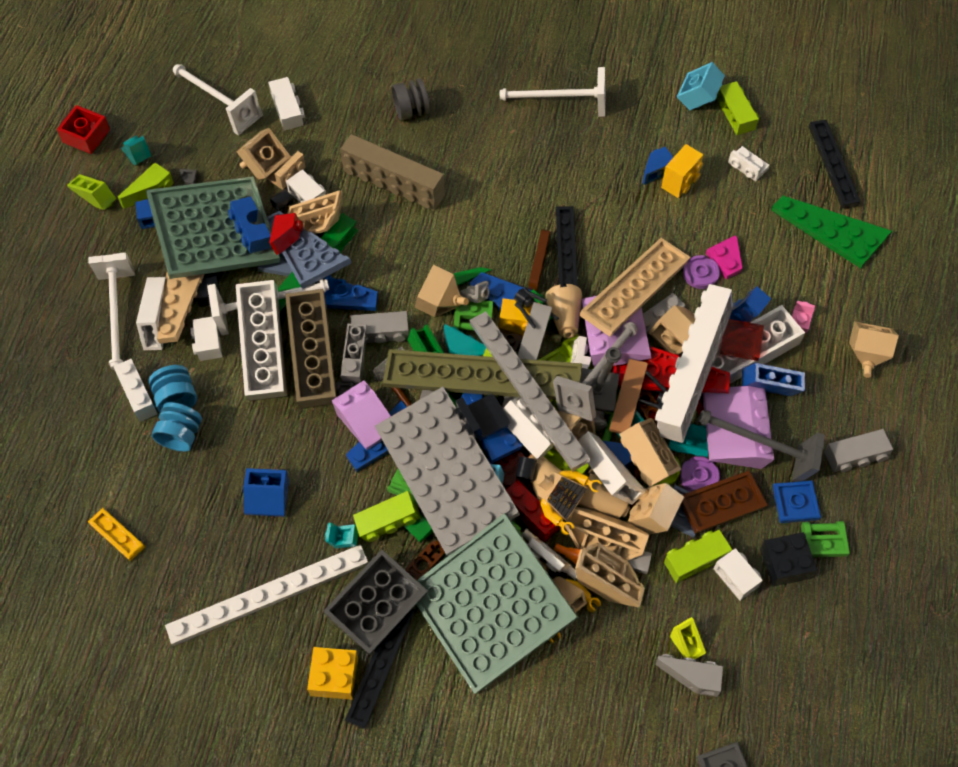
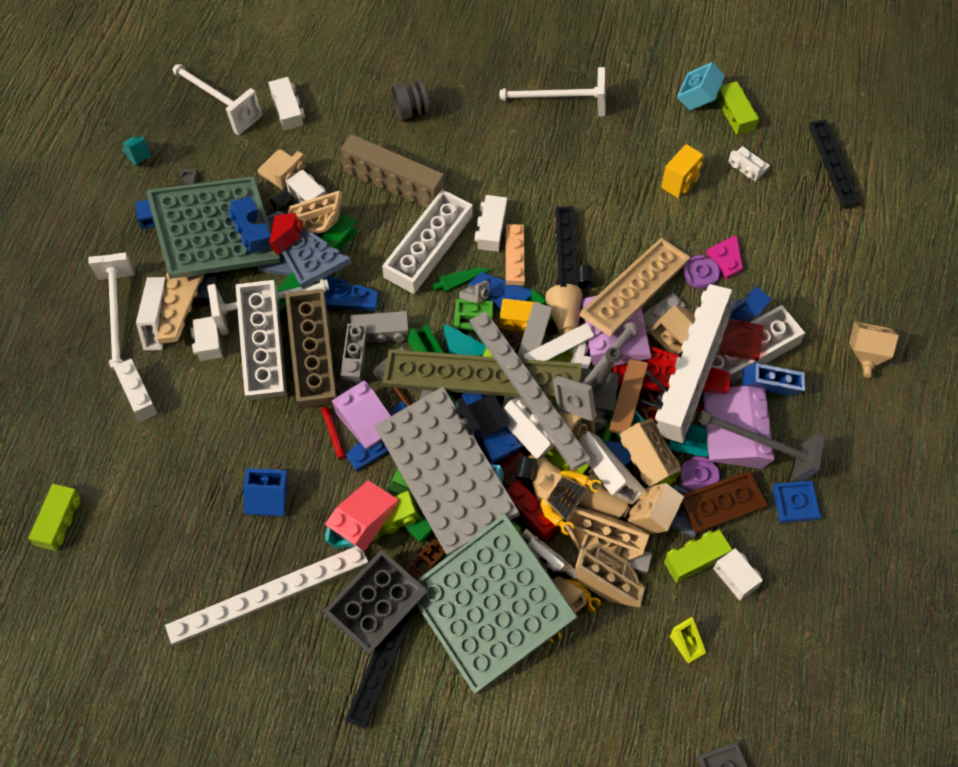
(54, 517): none -> lime brick
(83, 129): red brick -> none
(92, 191): lime slope -> none
(116, 534): yellow tile -> none
(153, 178): lime slope -> none
(172, 385): dark azure wheel -> none
(176, 427): dark azure wheel -> none
(263, 154): tan piece -> none
(333, 433): none -> red bar
(333, 673): yellow brick -> none
(362, 514): none -> coral slope
(427, 241): none -> white brick
(439, 293): tan piece -> none
(491, 223): none -> white brick
(514, 254): none -> light nougat plate
(525, 298): black plant -> none
(539, 260): reddish brown beam -> none
(561, 343): none -> white sticker
(570, 553): orange cone -> none
(585, 276): none -> black beam
(656, 165): blue slope -> none
(699, 677): light grey slope -> none
(788, 559): black brick -> none
(802, 314): bright pink bracket -> none
(826, 544): bright green plate -> none
(842, 234): green wing -> none
(858, 451): light grey brick -> none

